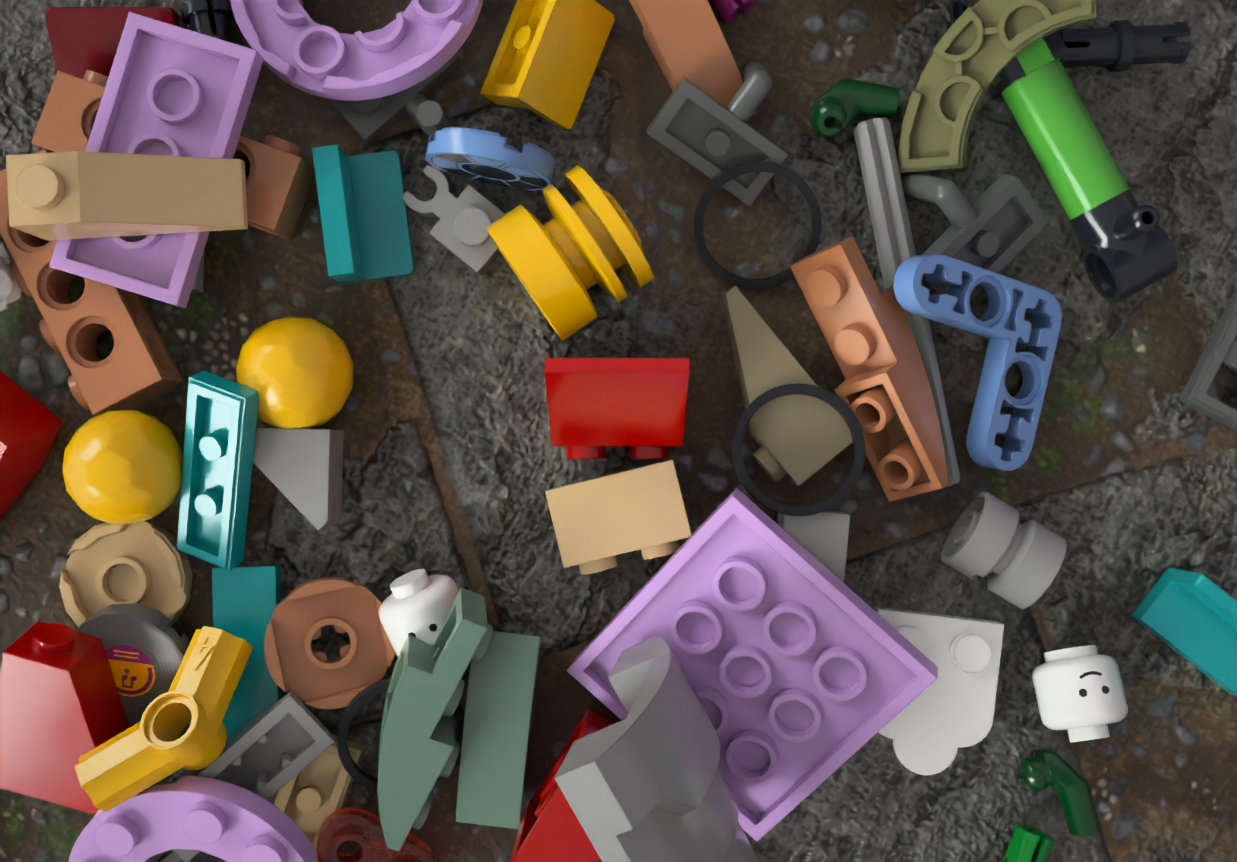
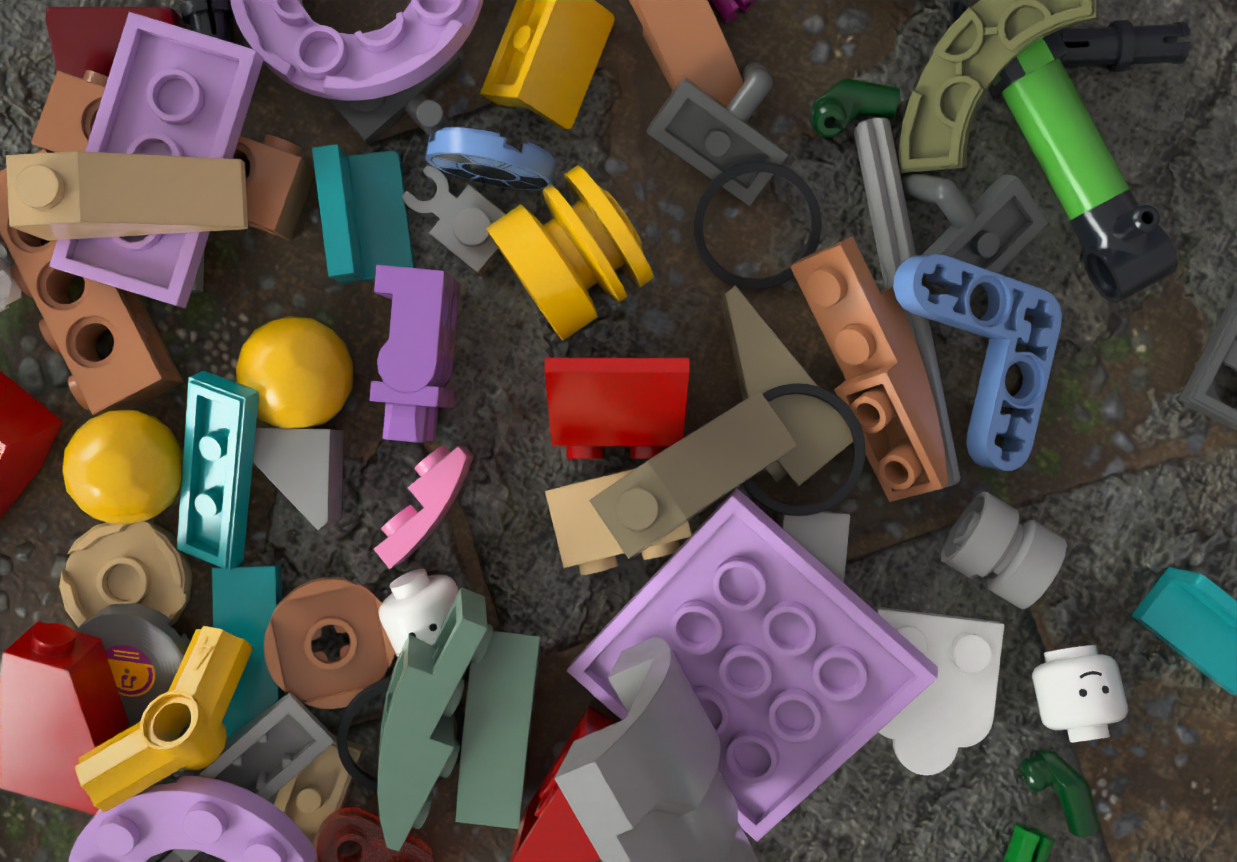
(419, 350): none -> medium lavender hips
(436, 490): none -> bright pink slope
(692, 474): none -> dark tan slope

